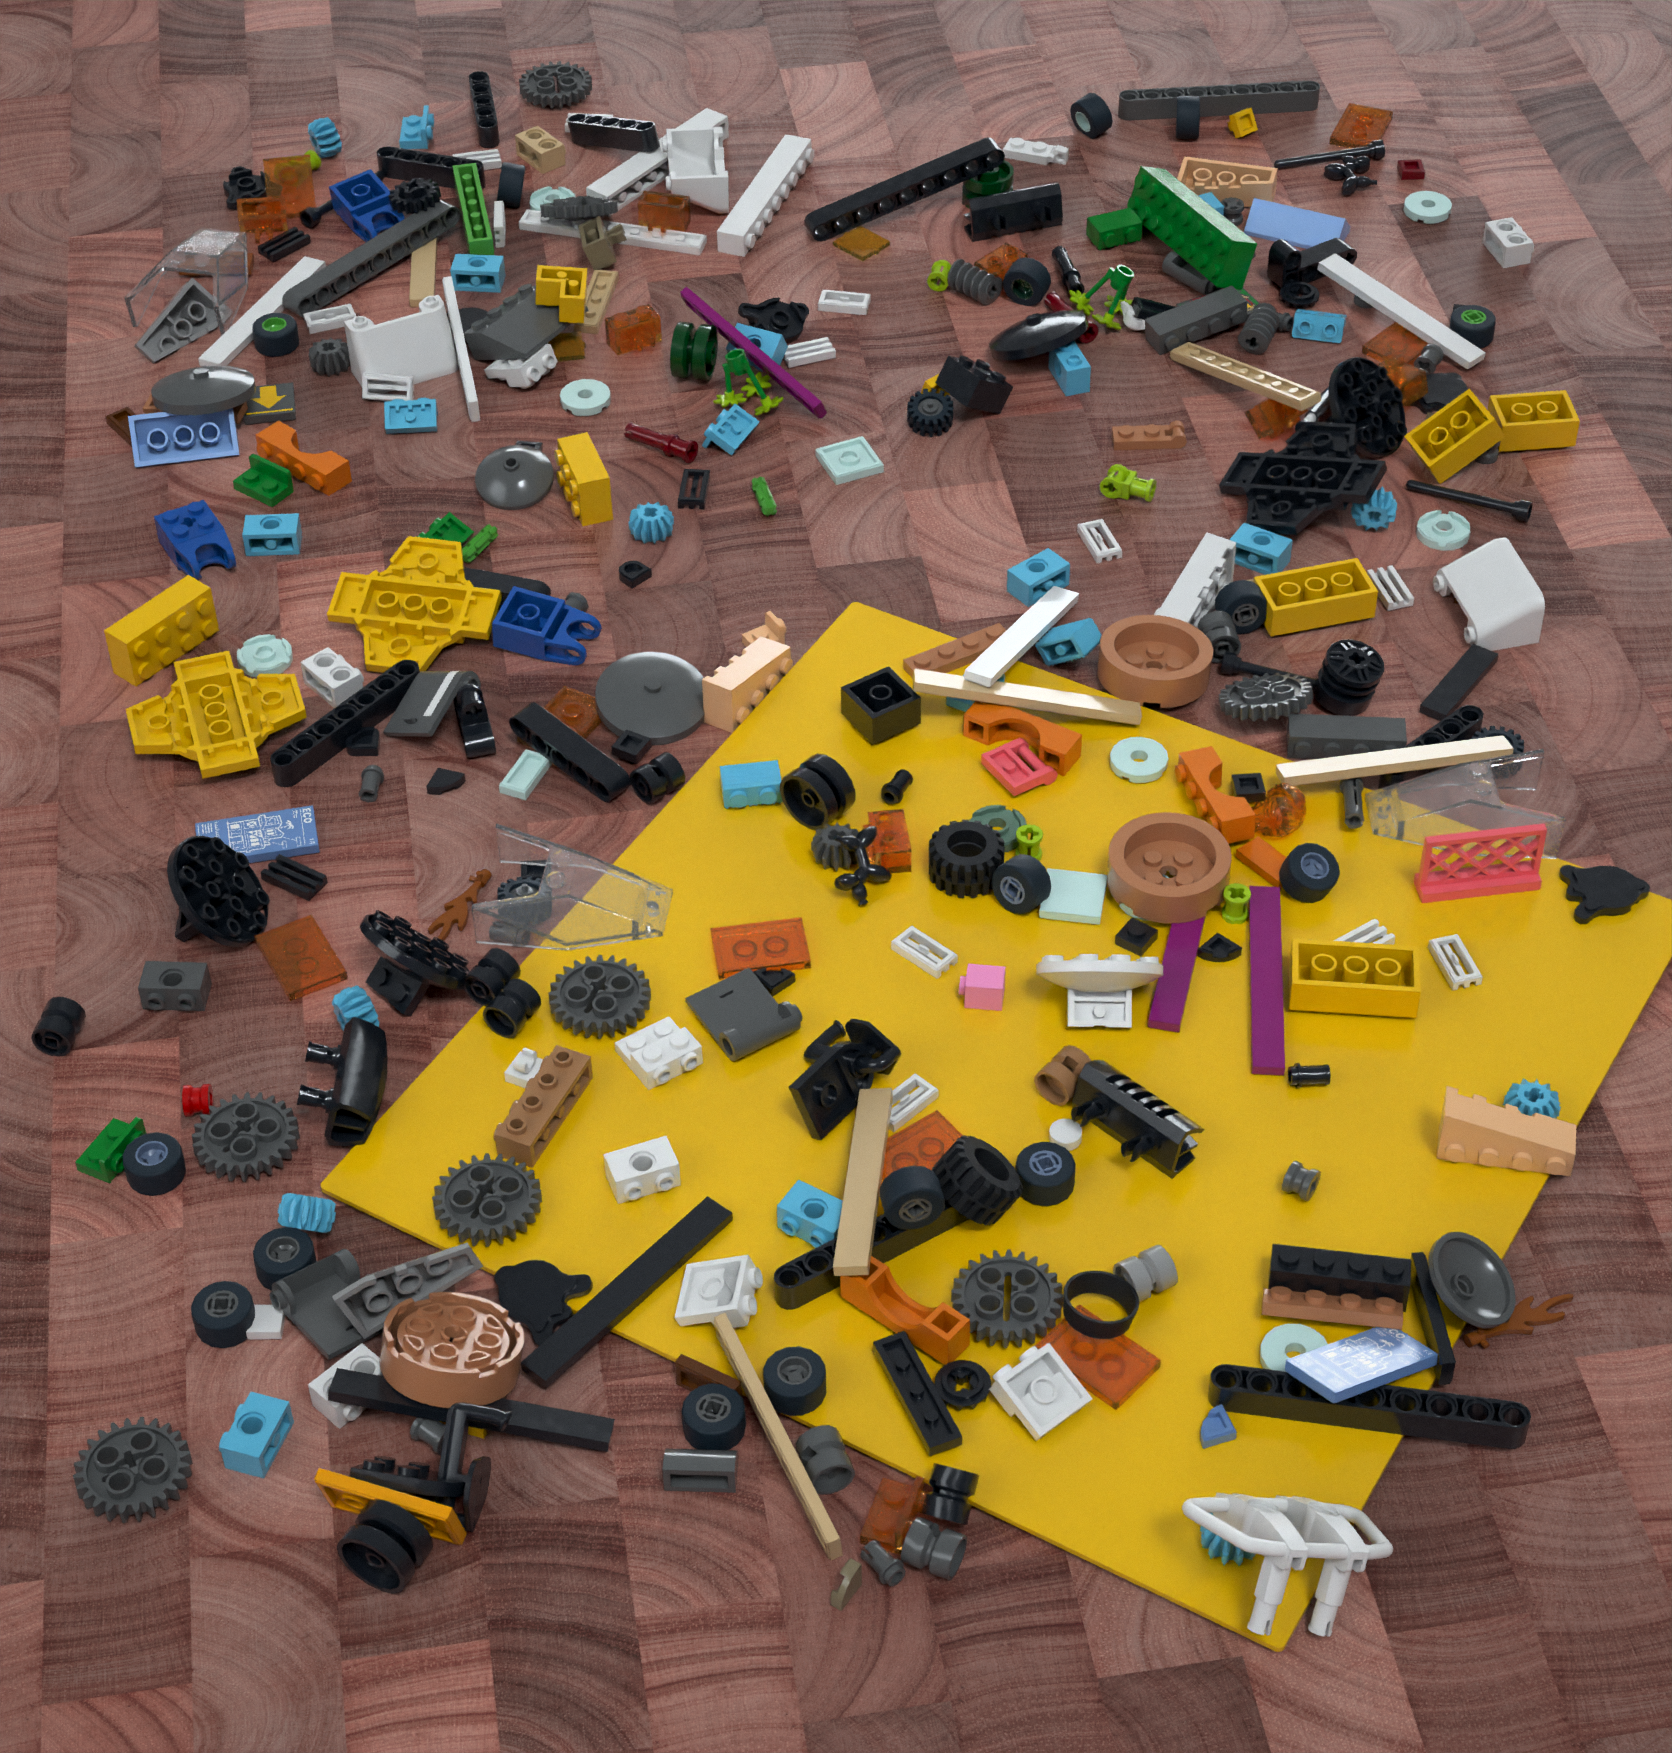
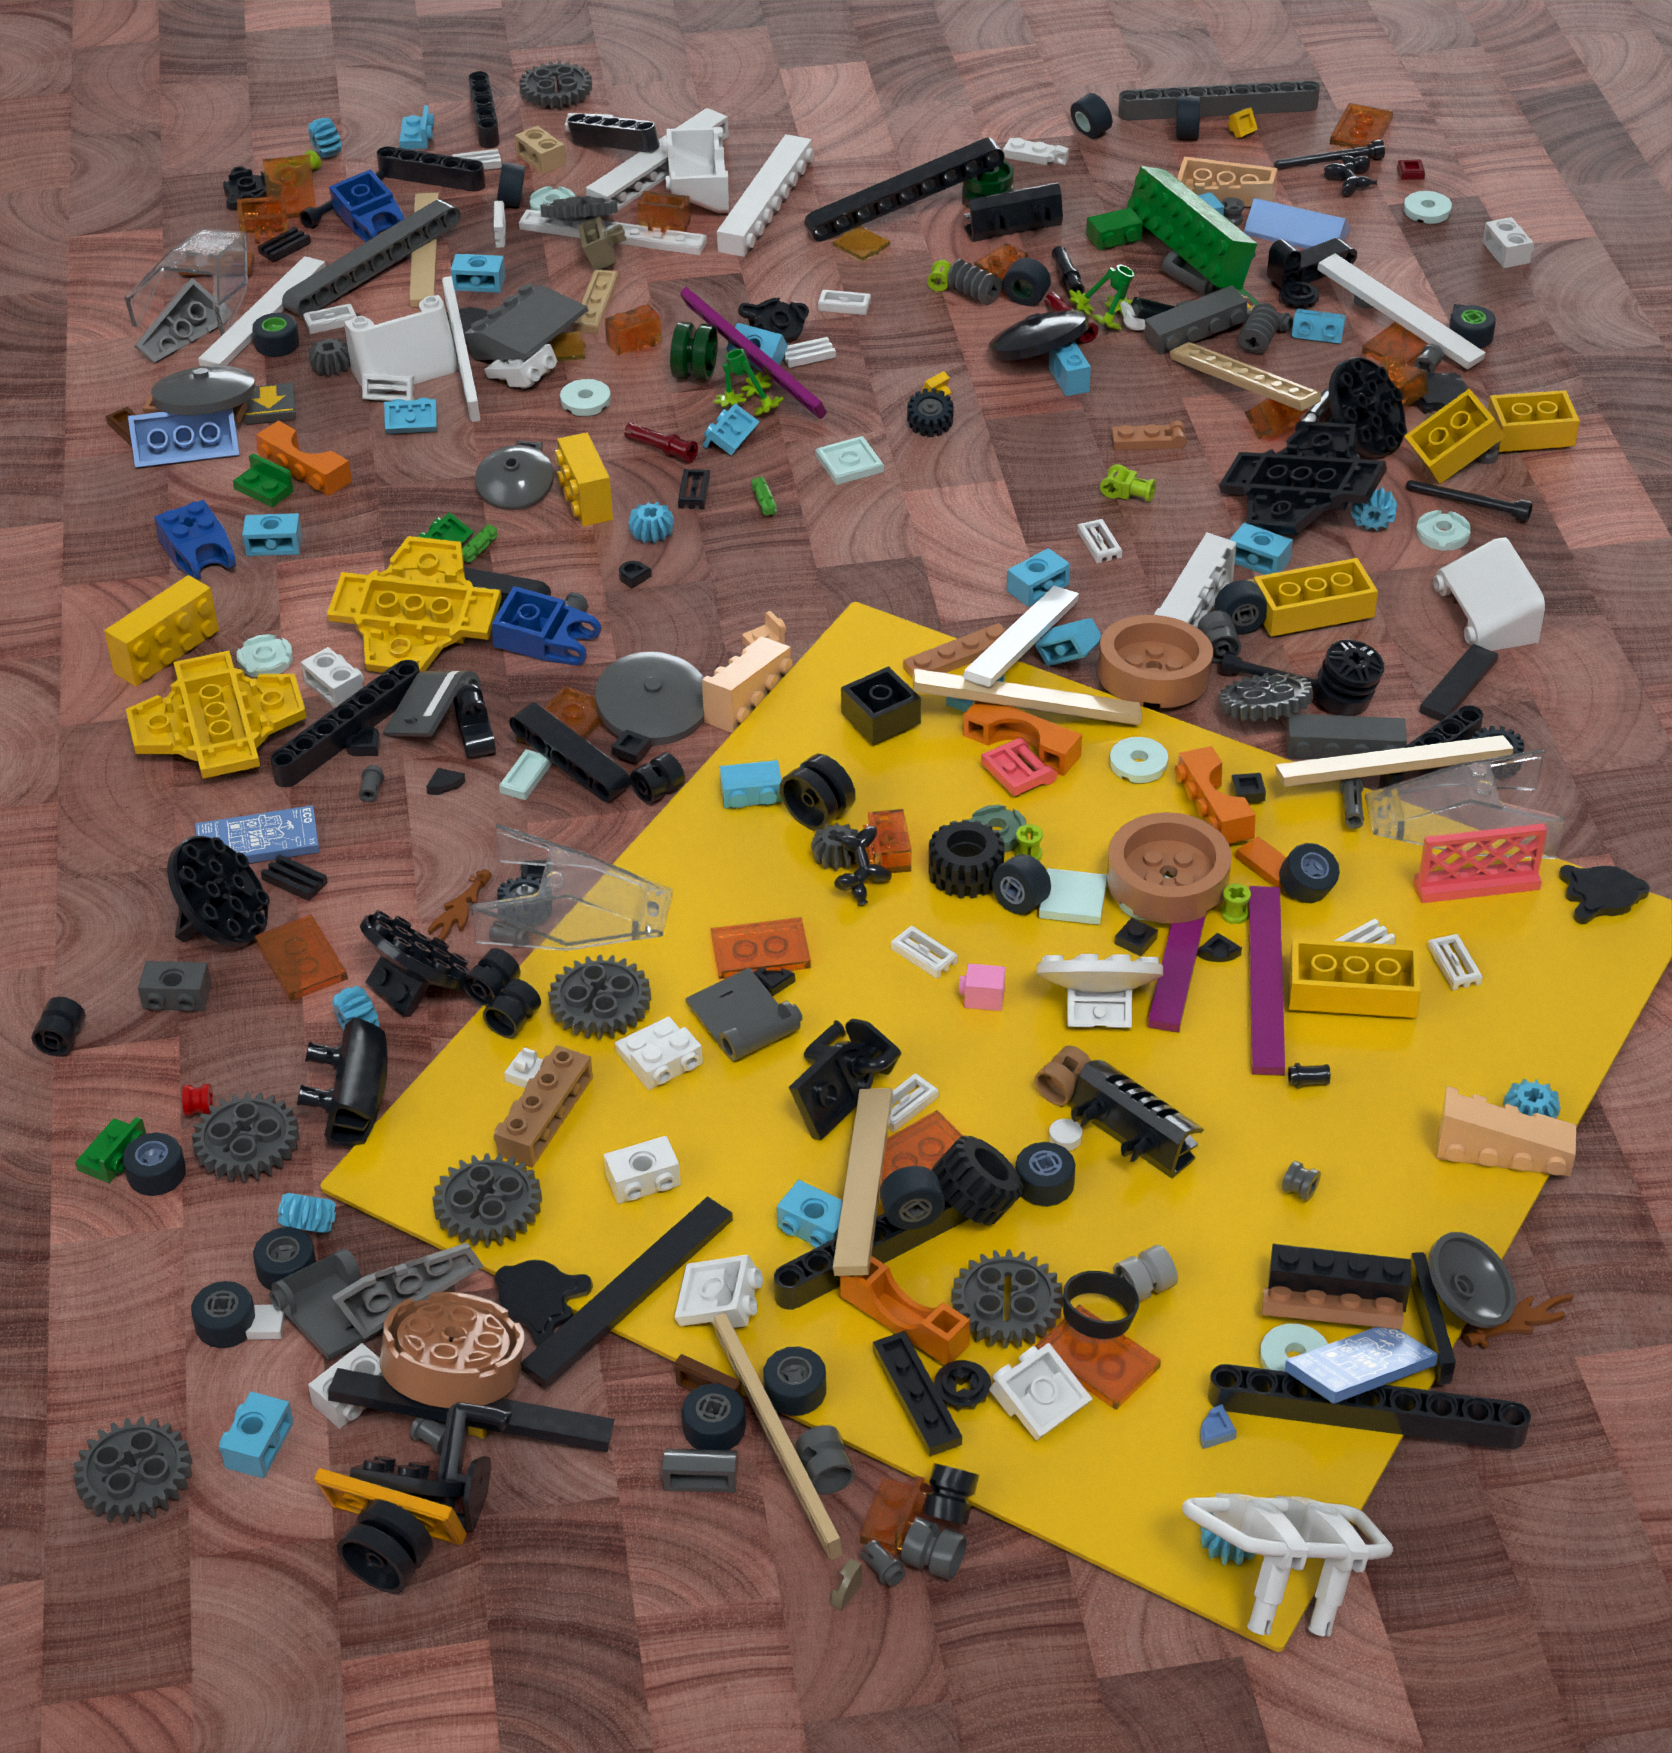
(414, 195): black gear -> none
(473, 209): bright green brick -> none
(563, 288): yellow brick -> none
(893, 791): black pin -> none
(974, 384): black brick -> none
(1281, 811): clear orange hair -> none
(1395, 588): white tile -> none

